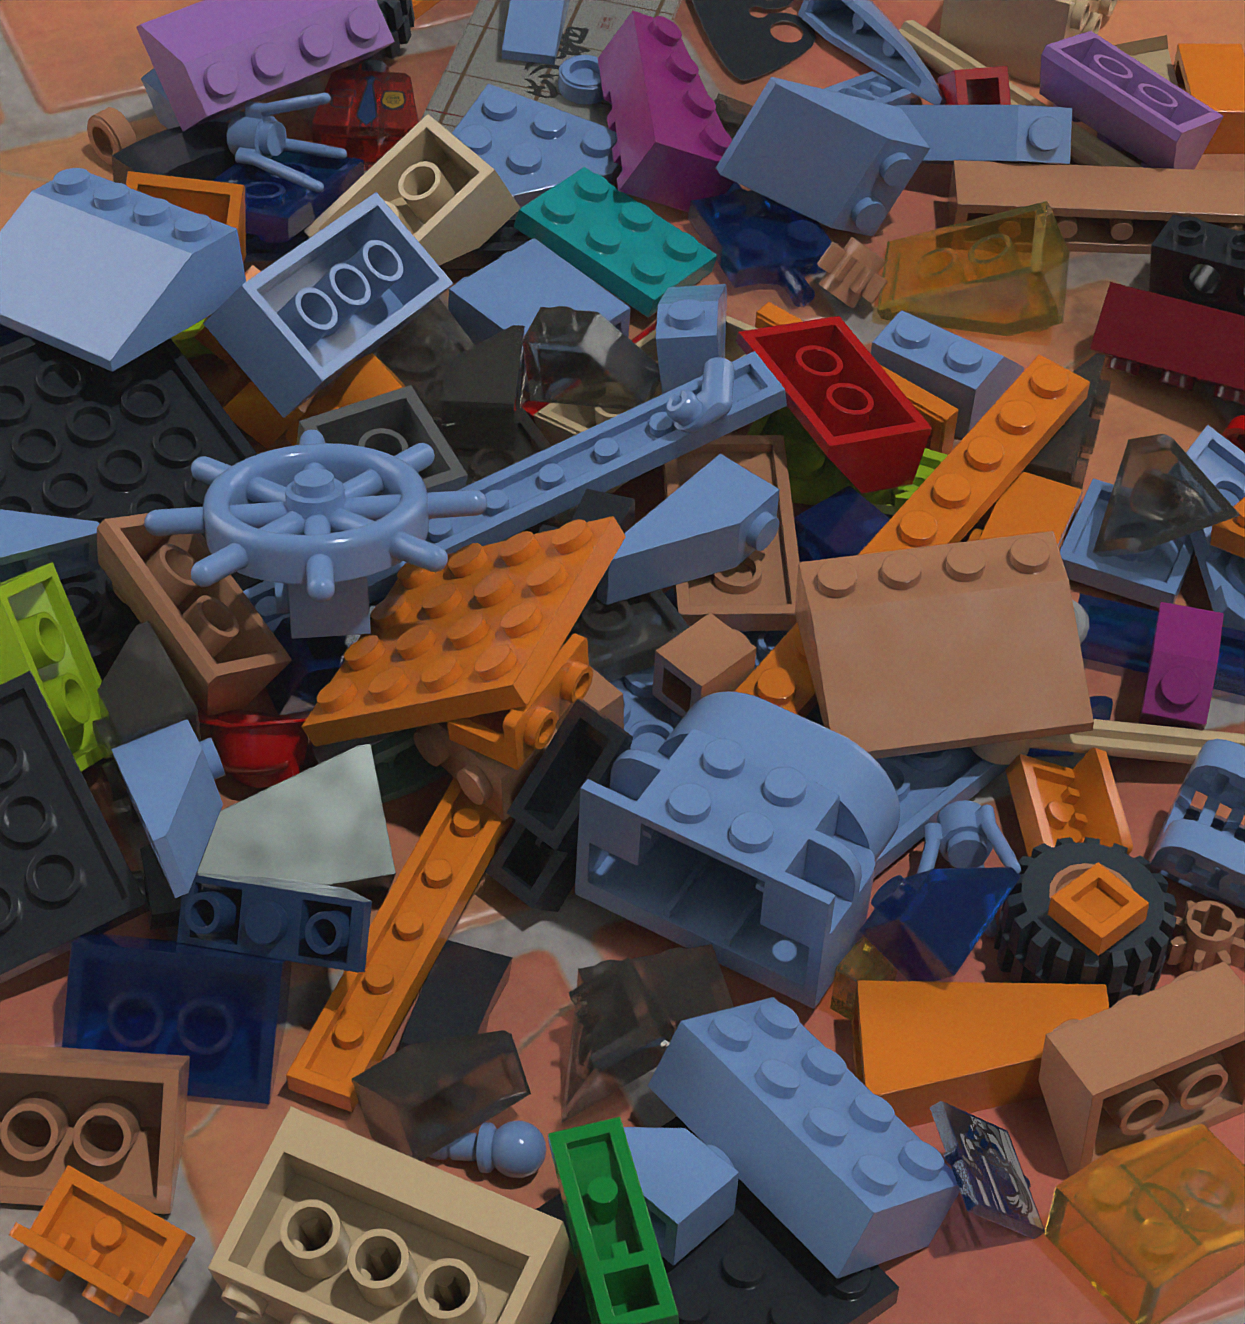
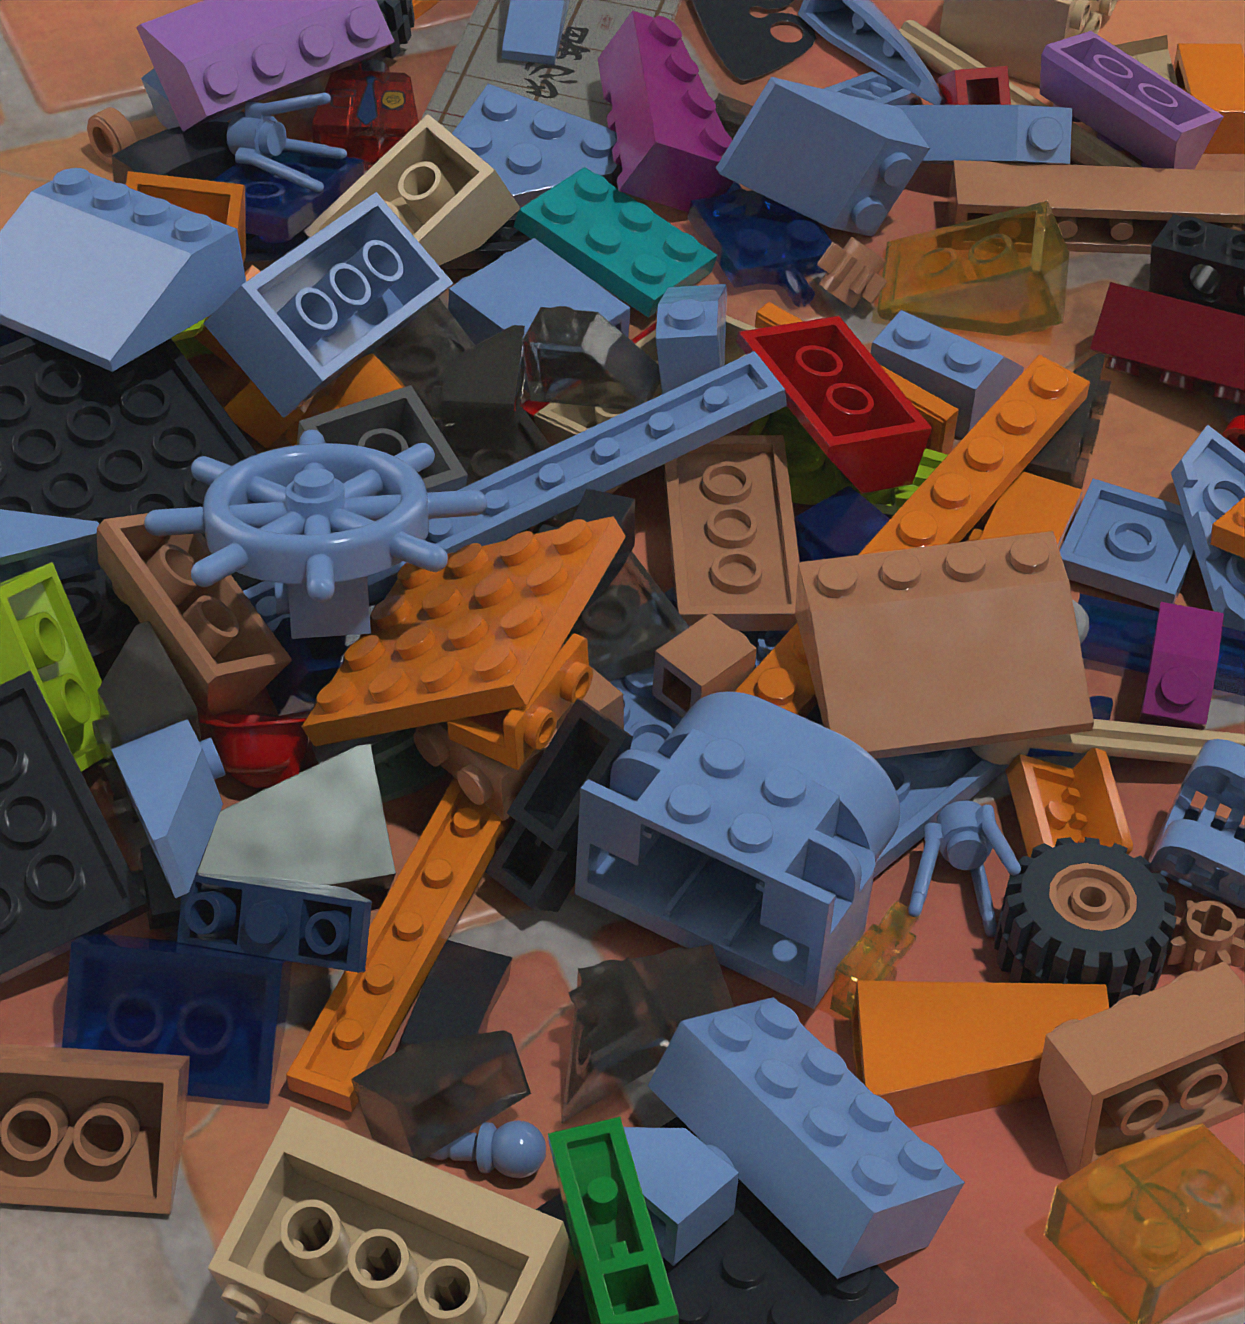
(106, 1241): orange bracket -> none
(580, 80): medium blue tile -> none
(694, 532): medium blue slope -> none
(713, 402): medium blue arm -> none
(936, 917): clear blue slope -> none
(987, 1170): piece -> none
(1098, 908): orange plate -> none
(1158, 498): clear smoke slope -> none

